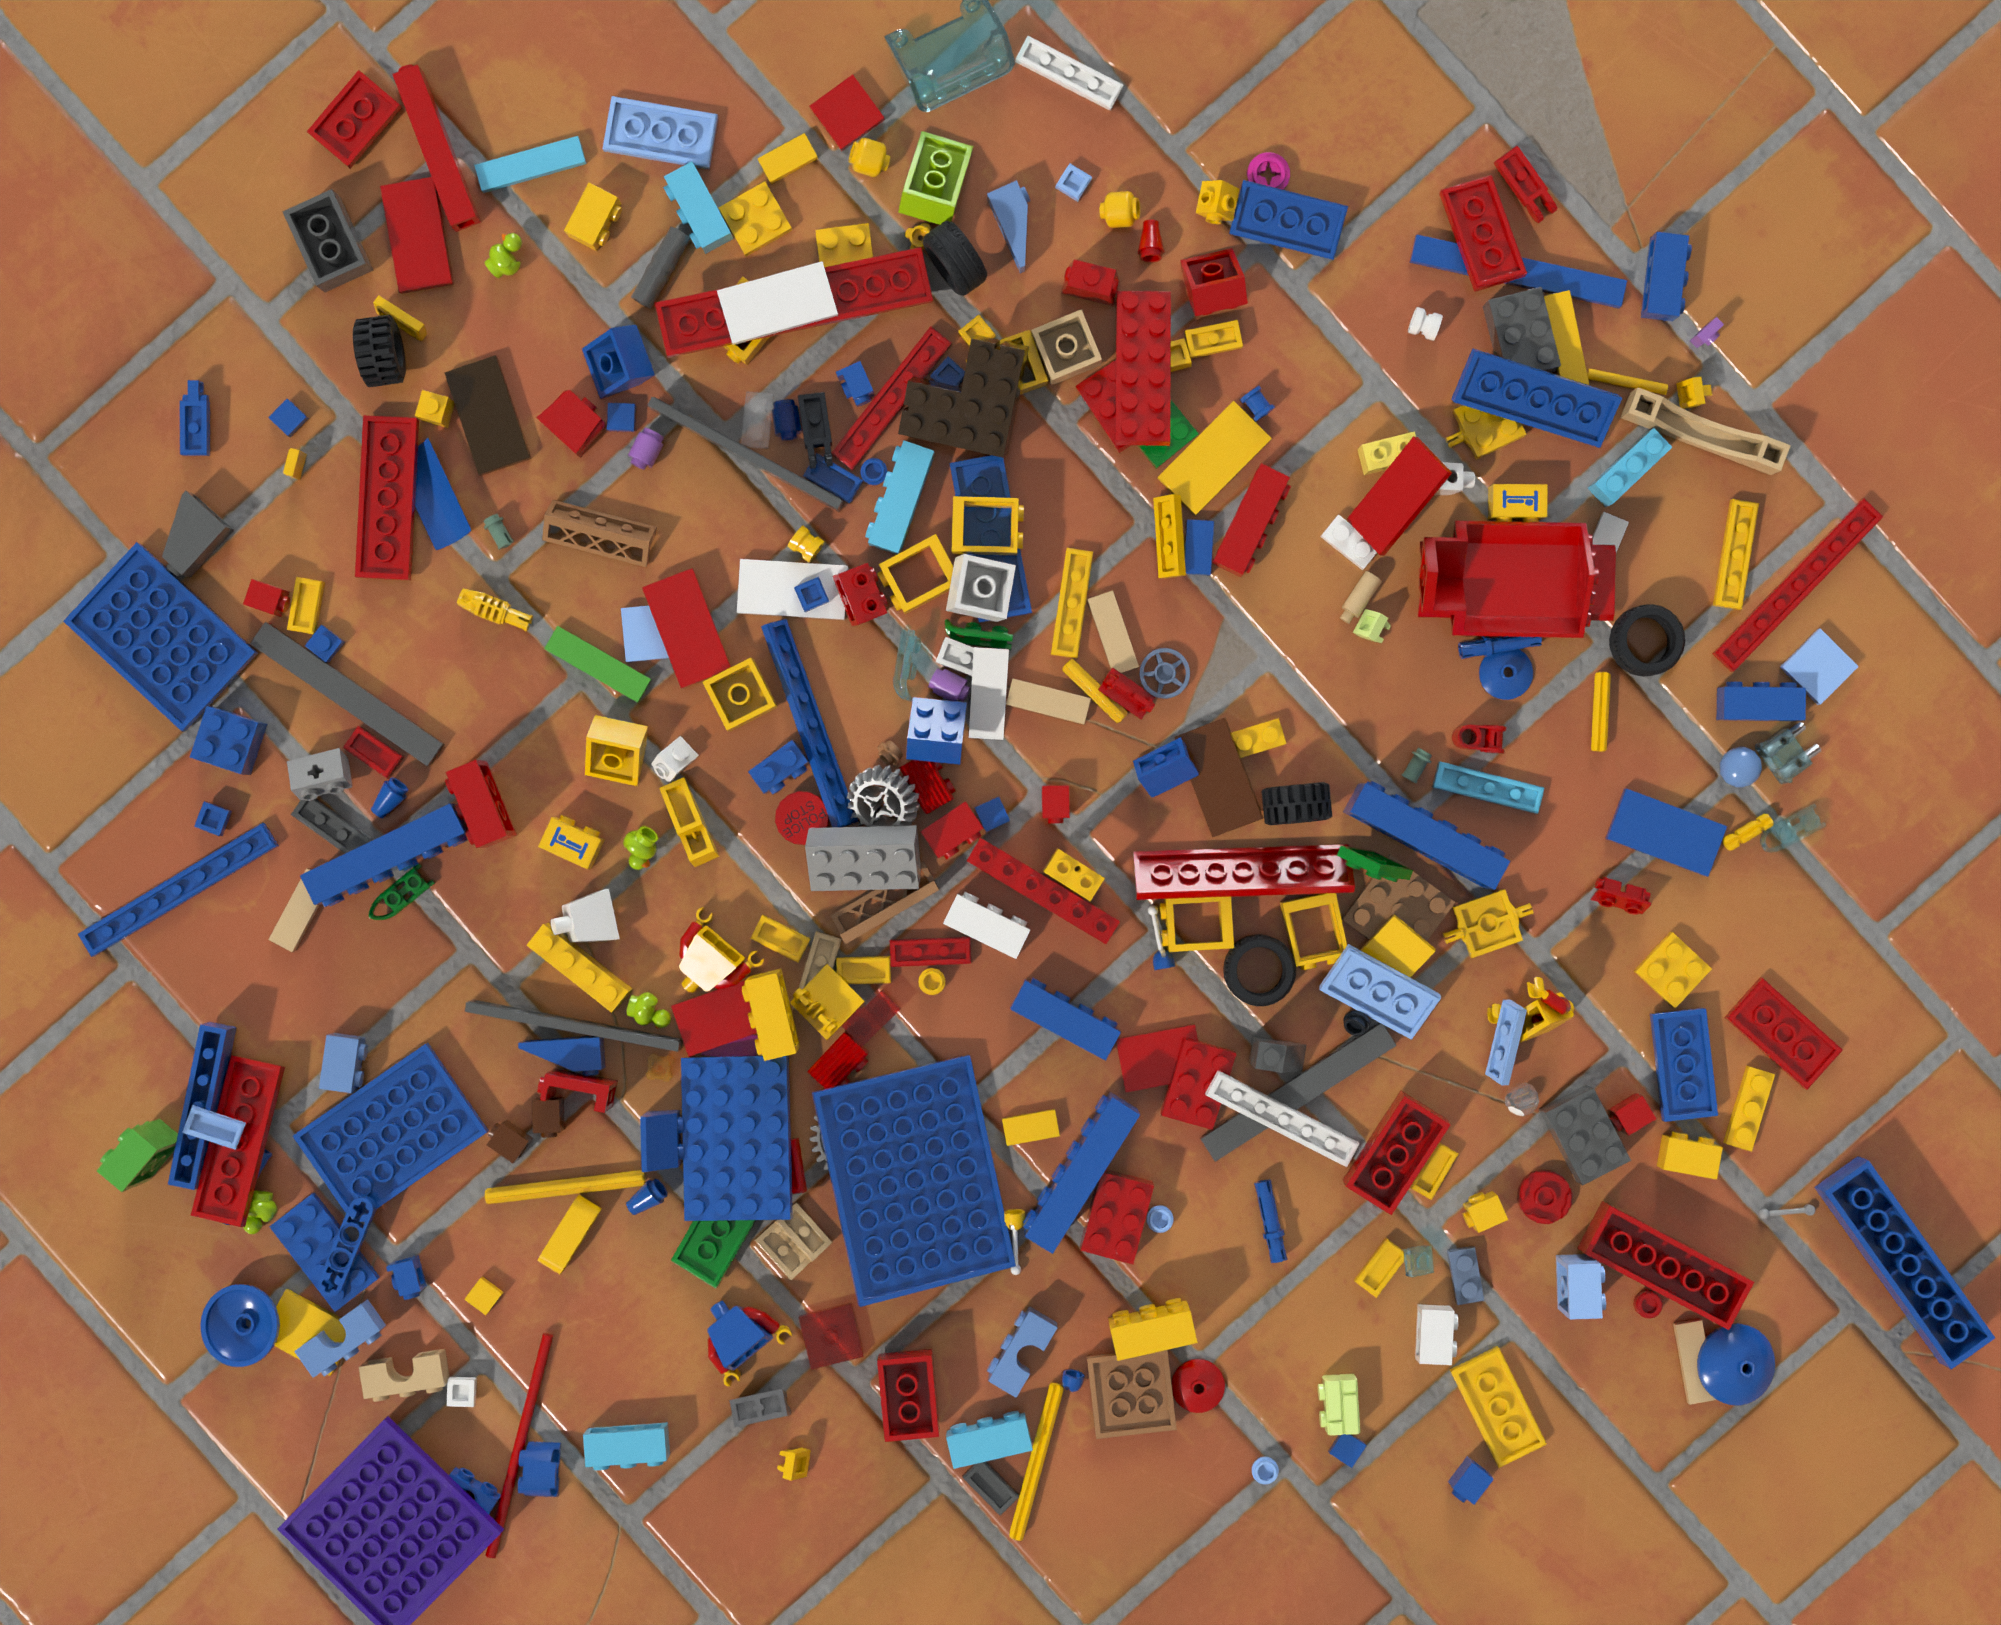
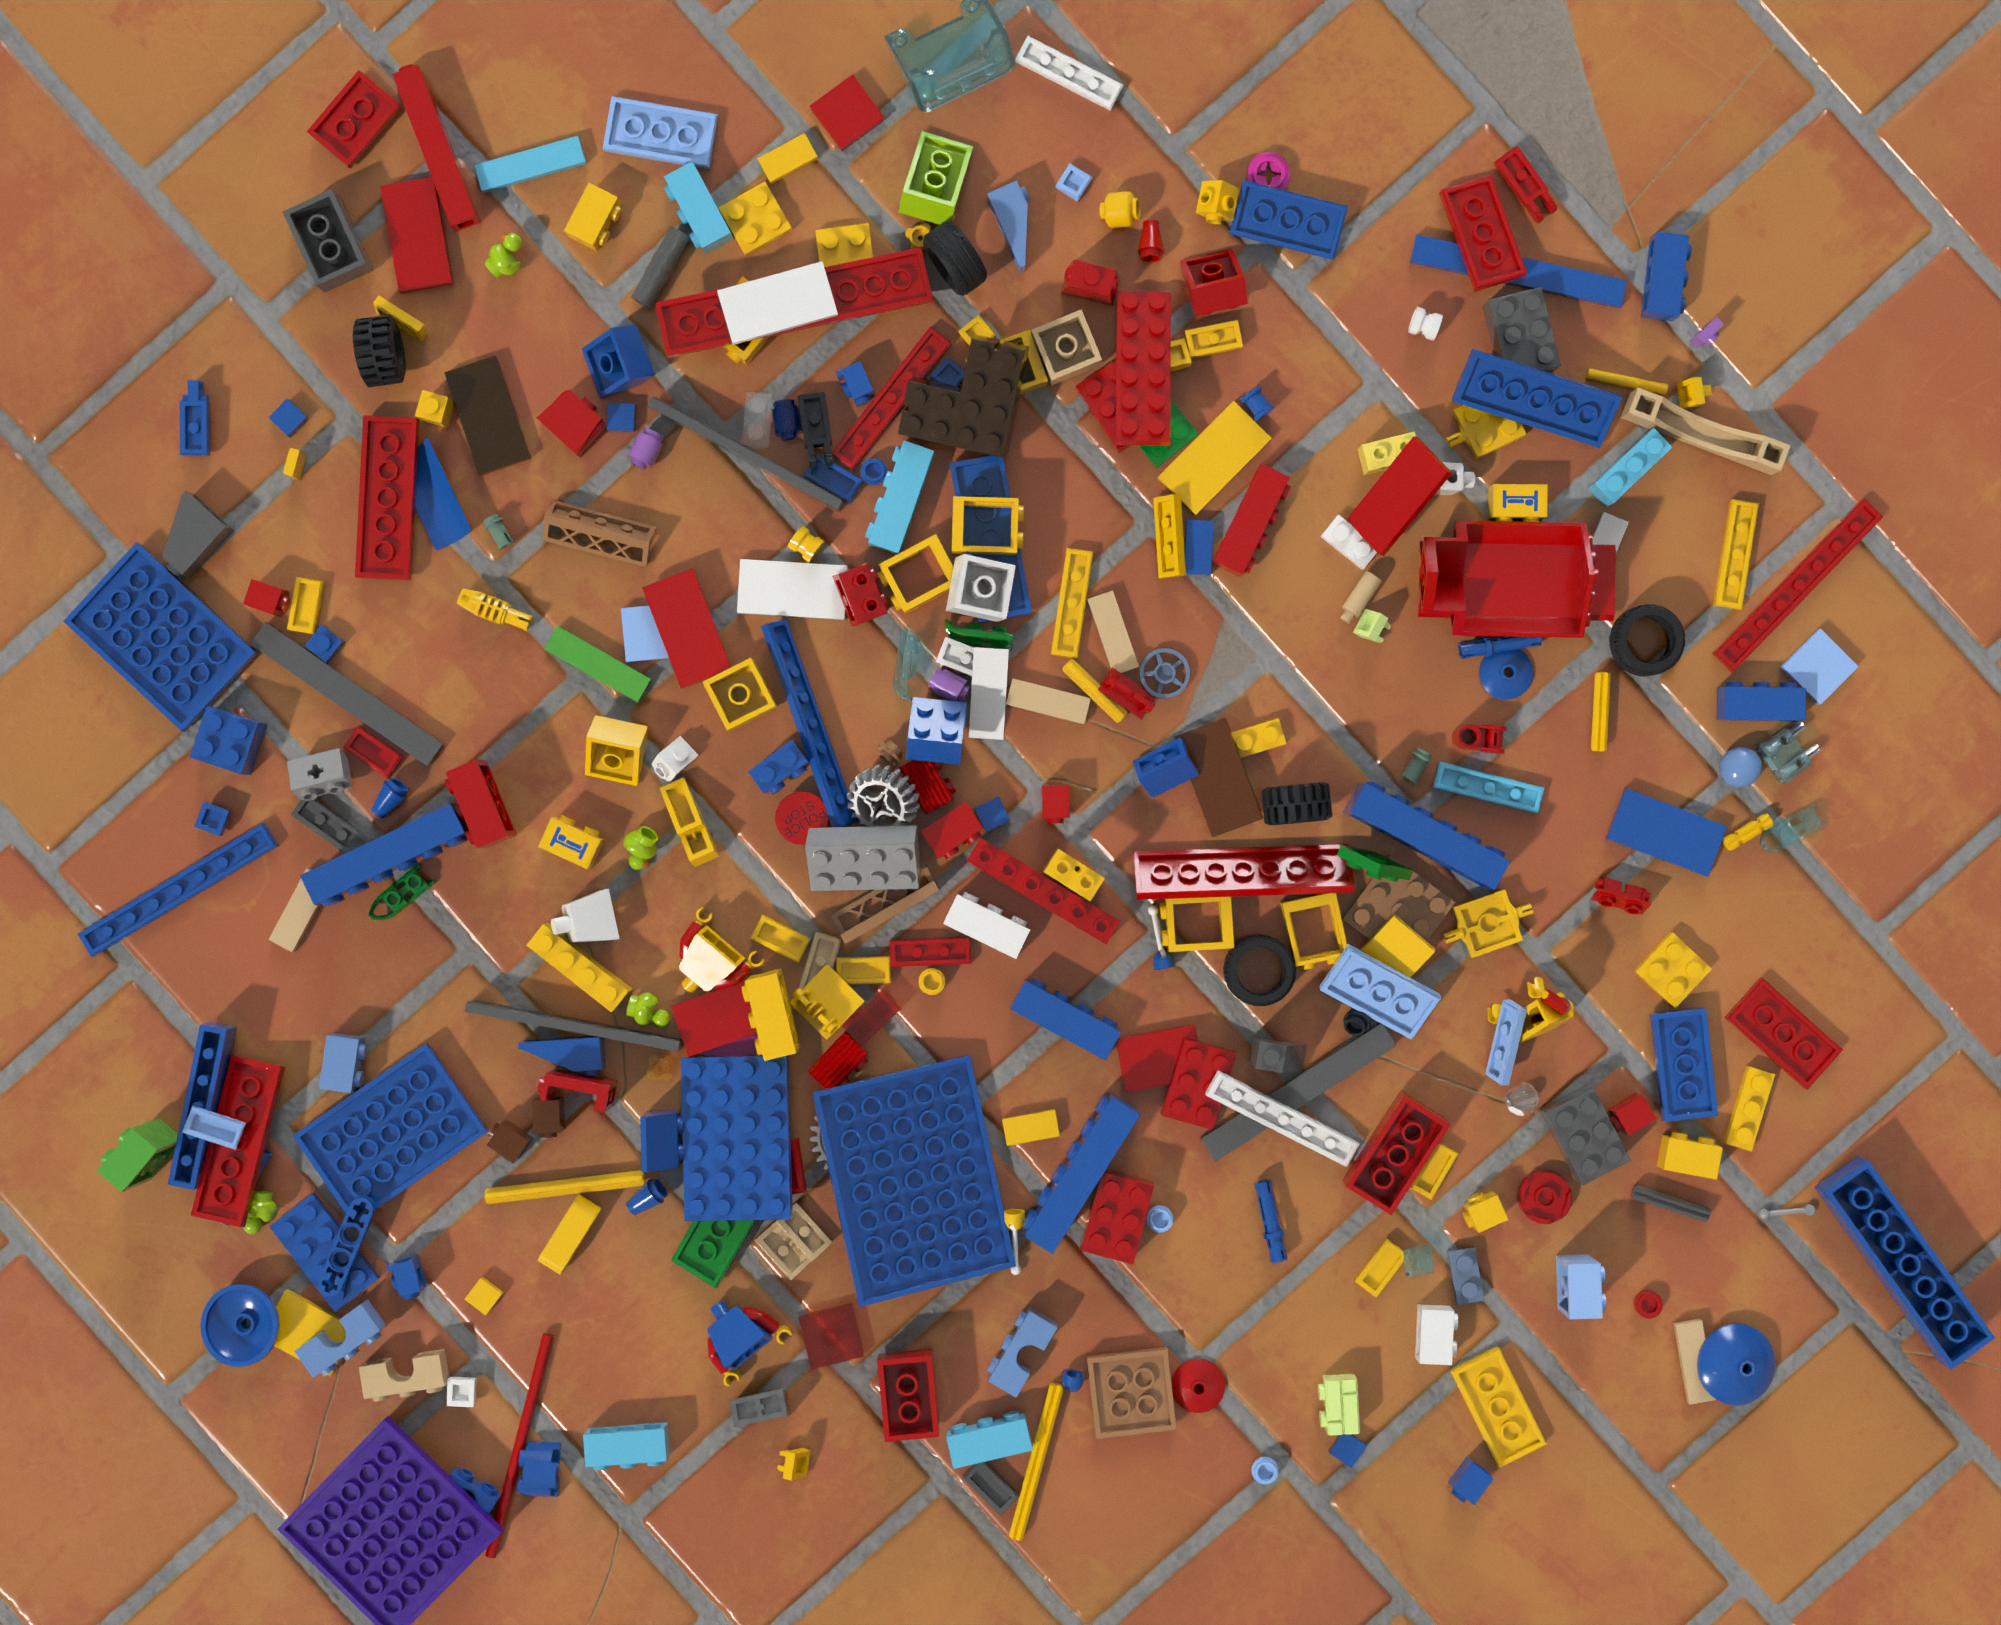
(811, 594): blue tile -> none
(869, 157): yellow head -> none
(1152, 1329): yellow brick -> none
(1566, 336): yellow tile -> none
(1665, 1265): red brick -> none
(1670, 1203): none -> dark grey axle

